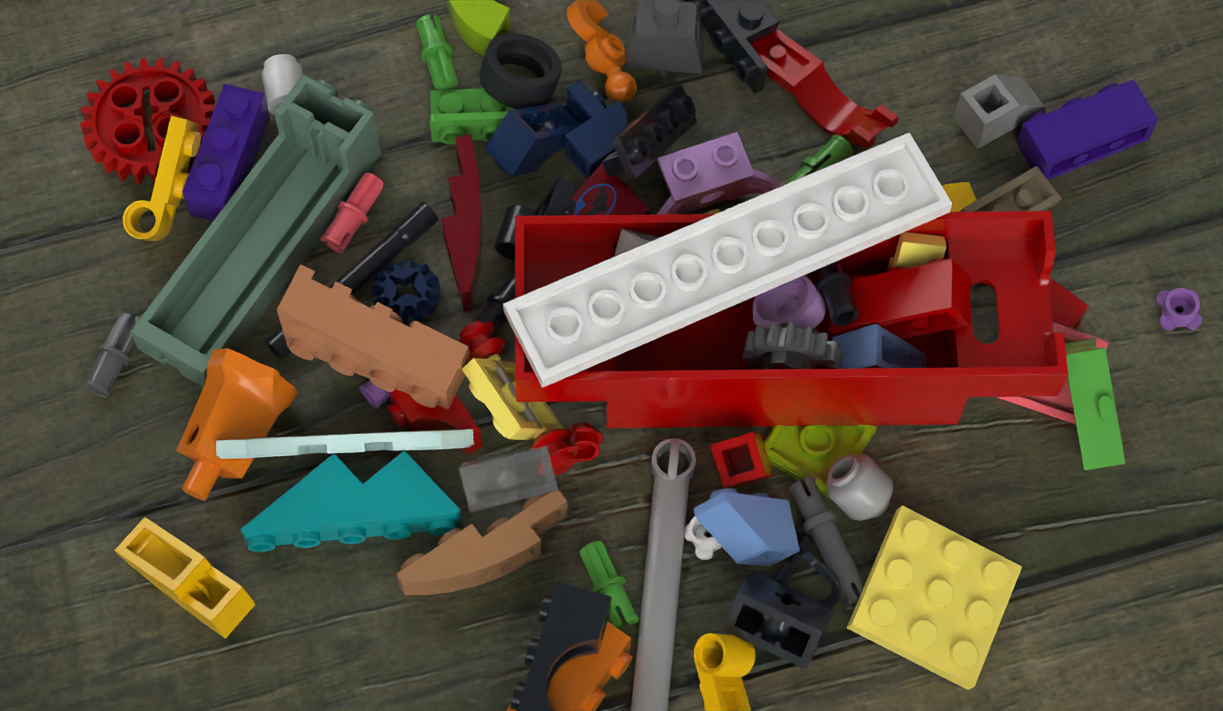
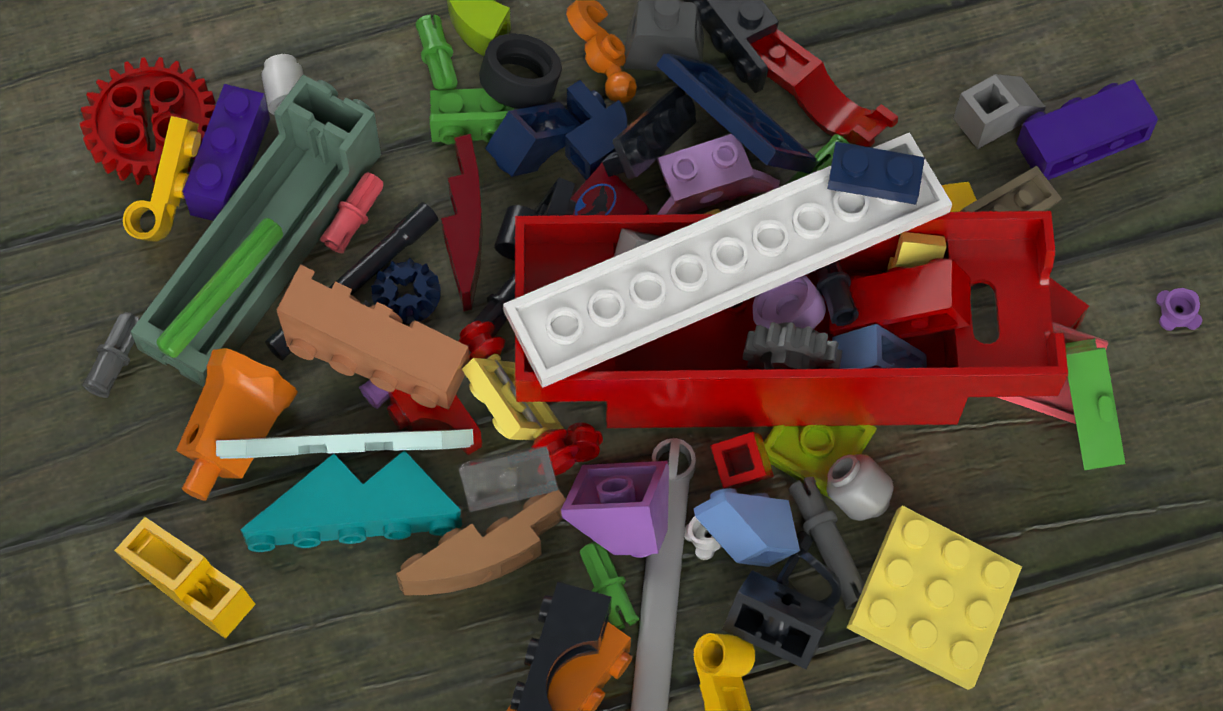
(219, 288): none -> bright green axle
(621, 506): none -> medium lavender slope
(737, 113): none -> dark blue tile
(876, 173): none -> dark blue plate

